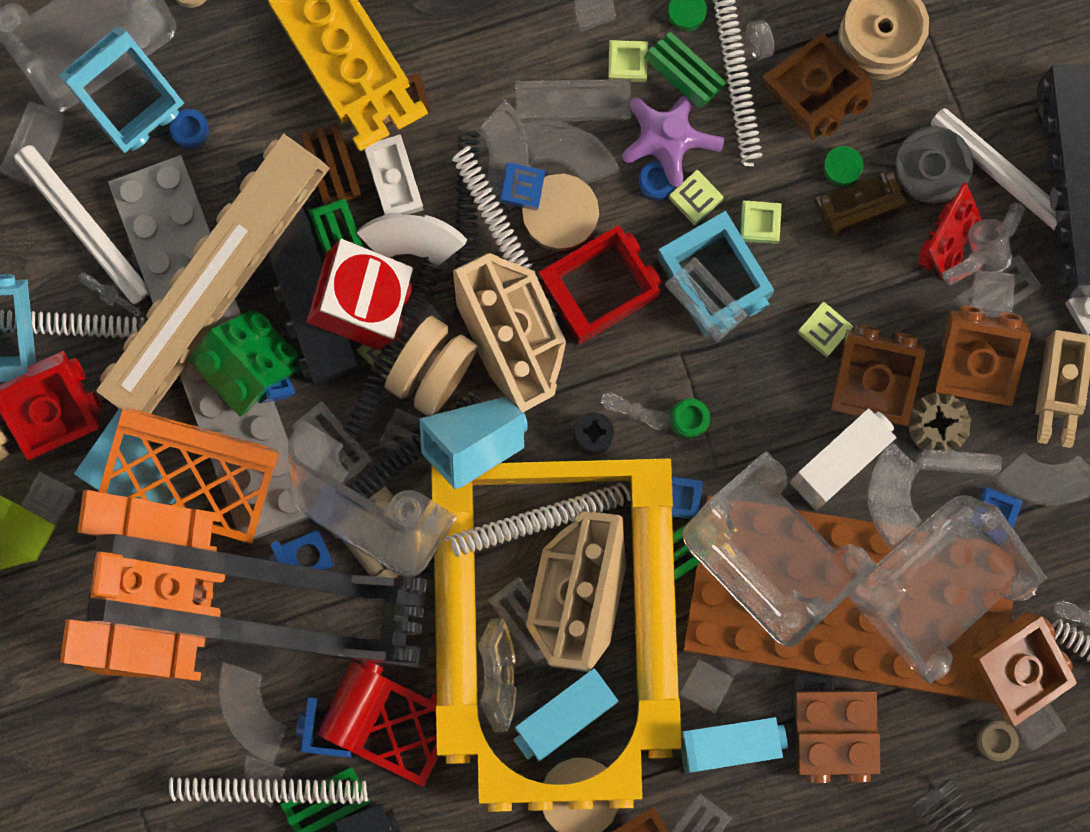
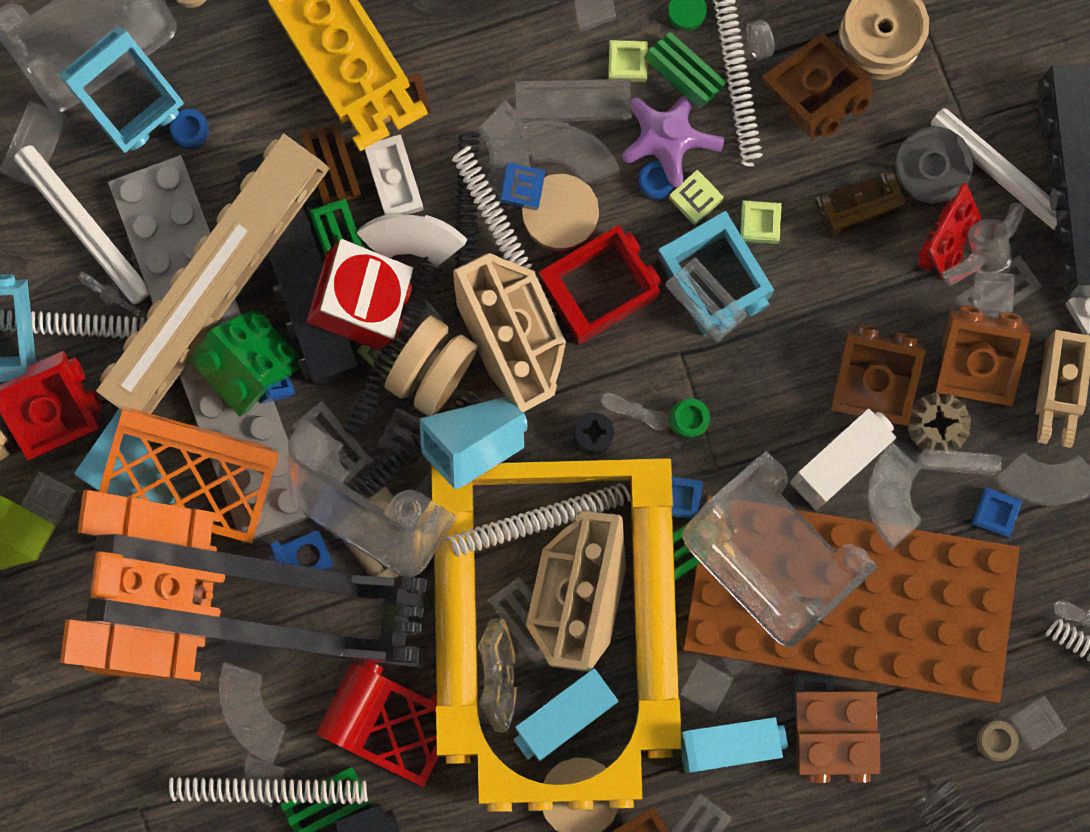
(306, 729): blue bracket -> none
(824, 329): yellowish green tile -> none
(843, 166): green tile -> none
(945, 582): clear windscreen -> none
(1024, 668): plate -> none

